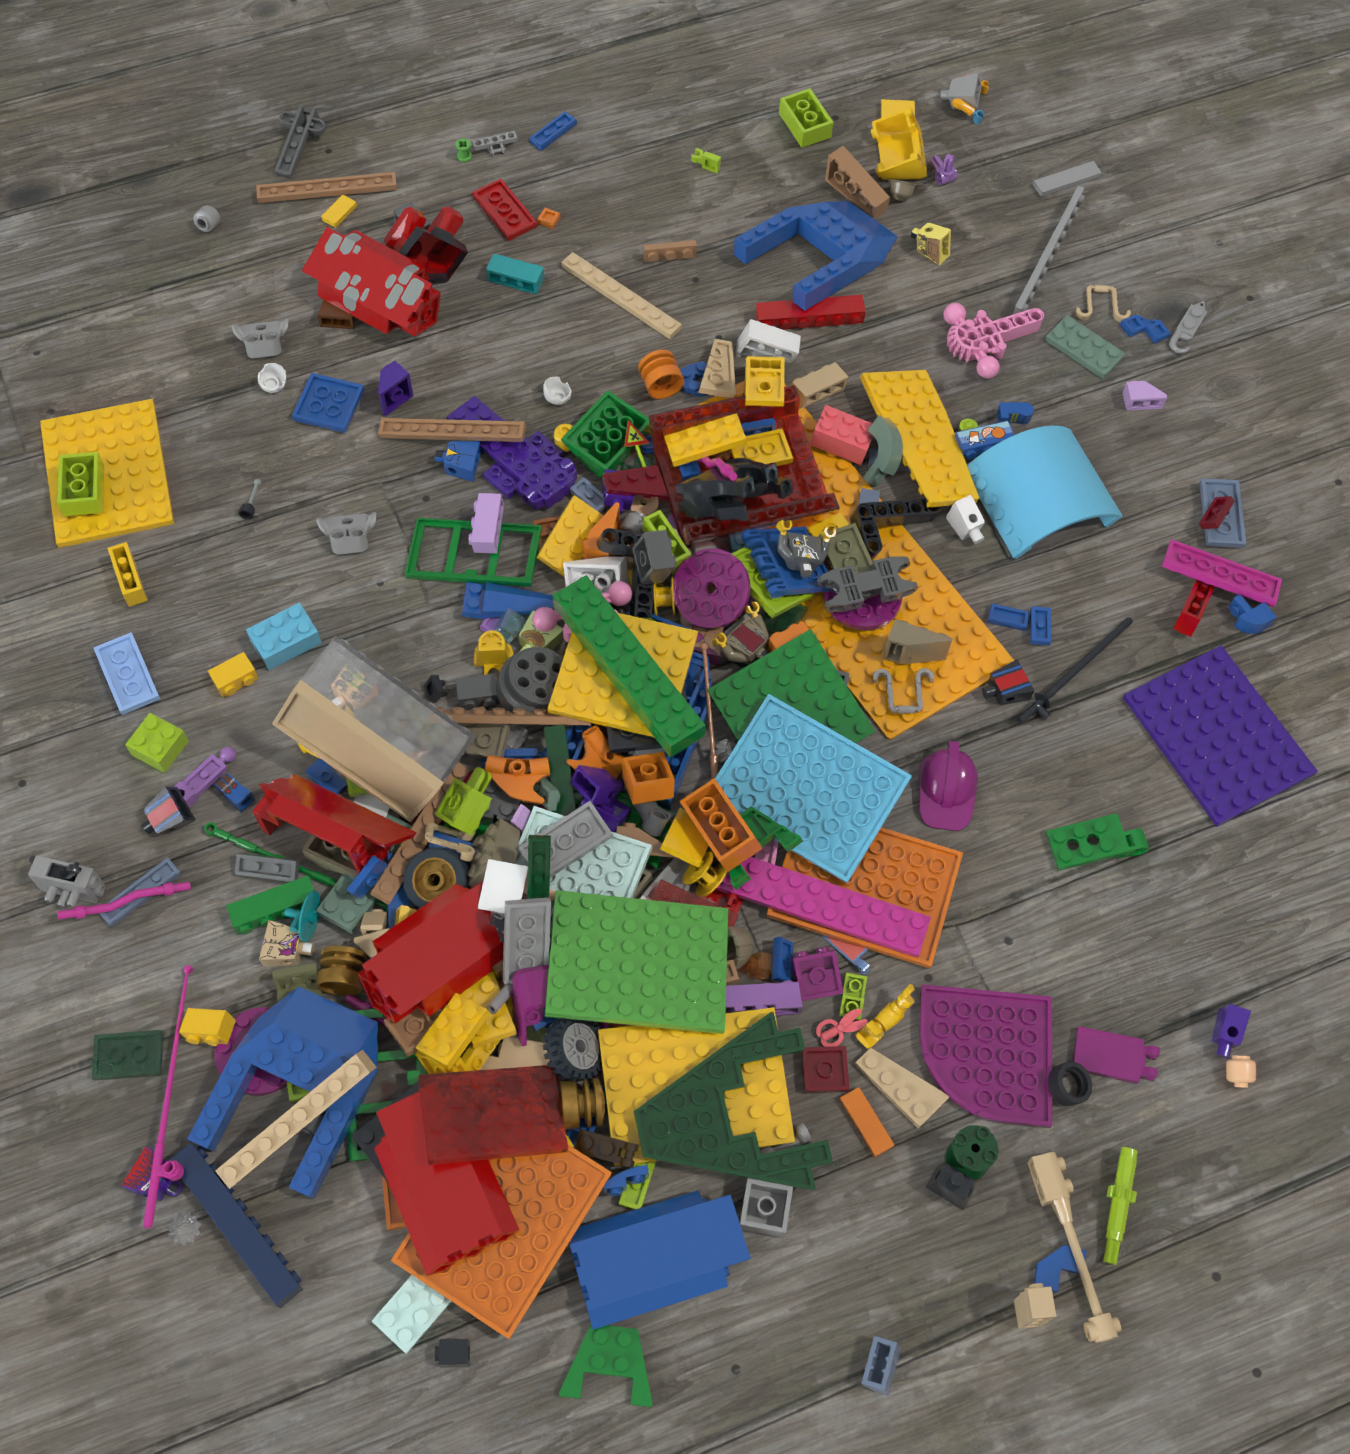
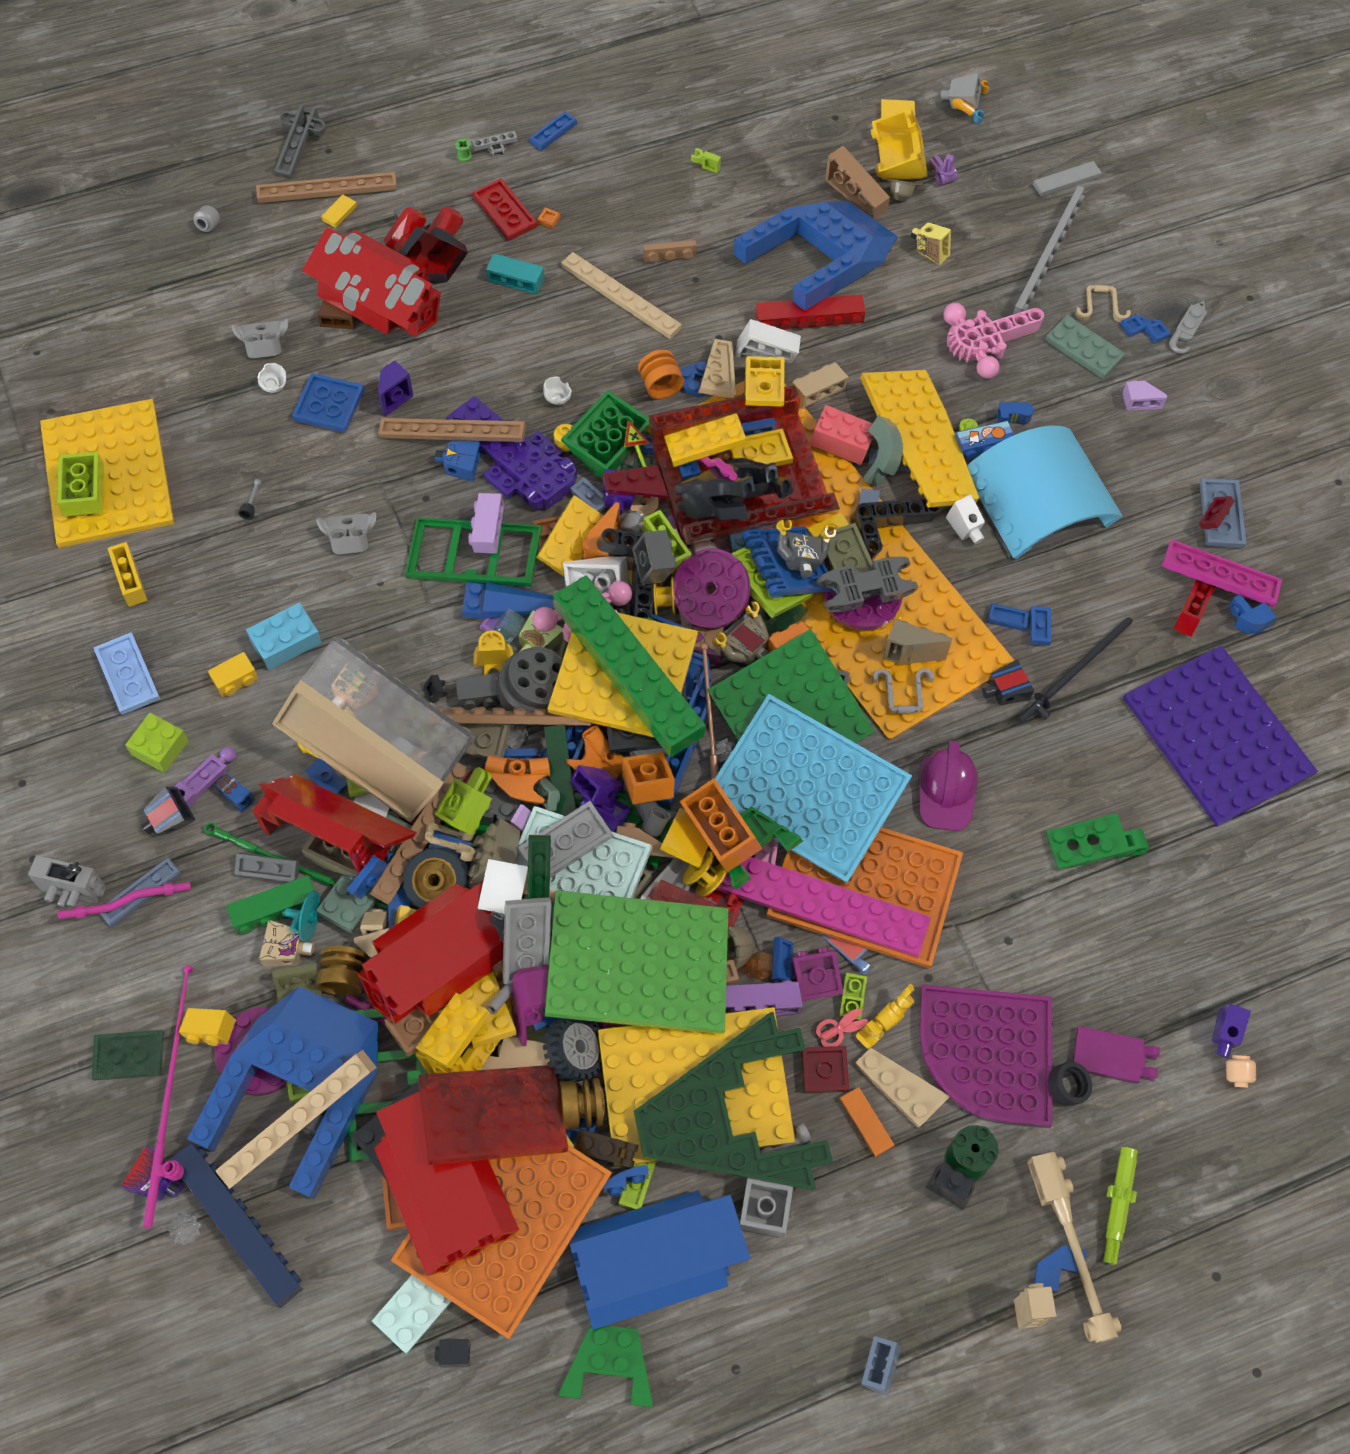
(806, 117): lime brick -> none

